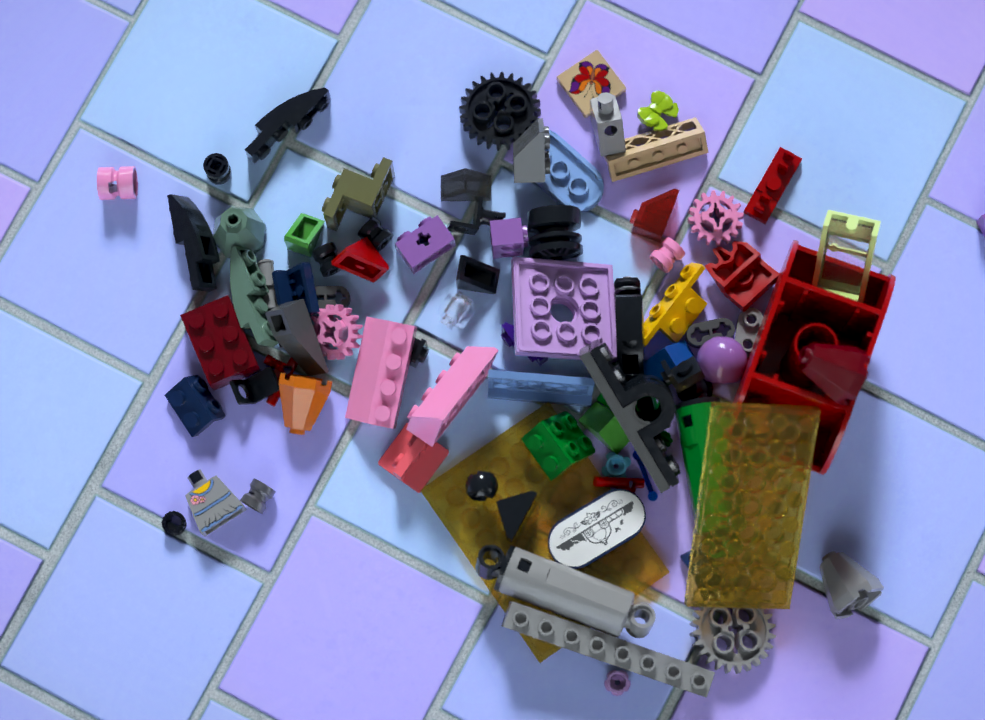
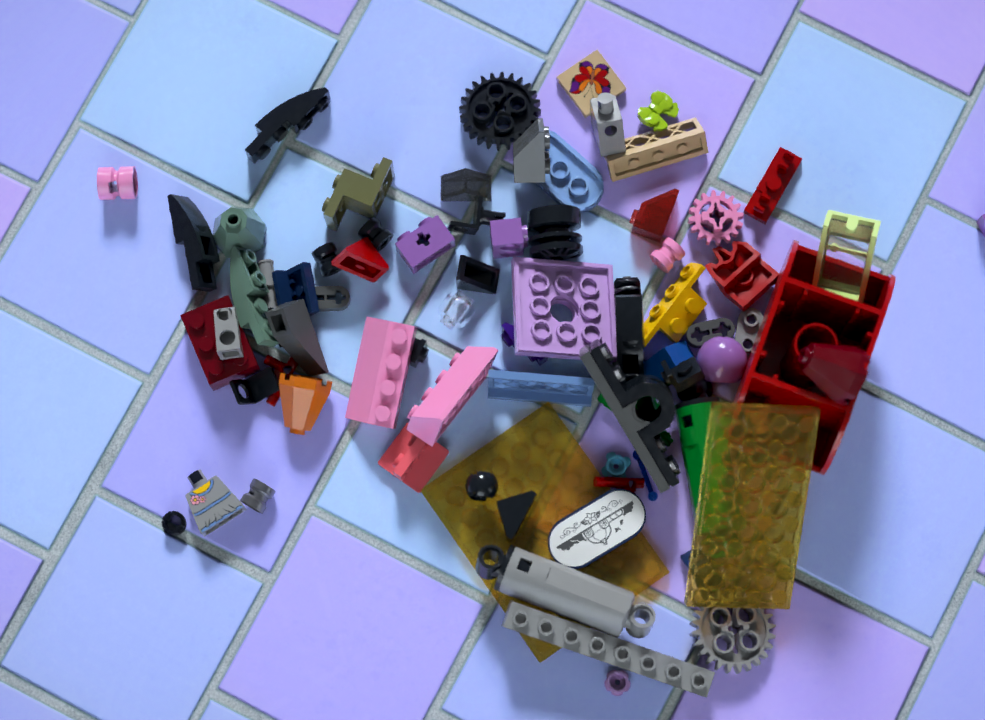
(194, 404): dark blue bracket -> none
(218, 174): black wheel -> none
(227, 333): none -> light grey leg
(304, 234): bright green slope -> none
(337, 332): bright pink gear -> none
(558, 444): green bracket -> none
(605, 427): bright green slope -> none
(847, 584): light grey cone -> none

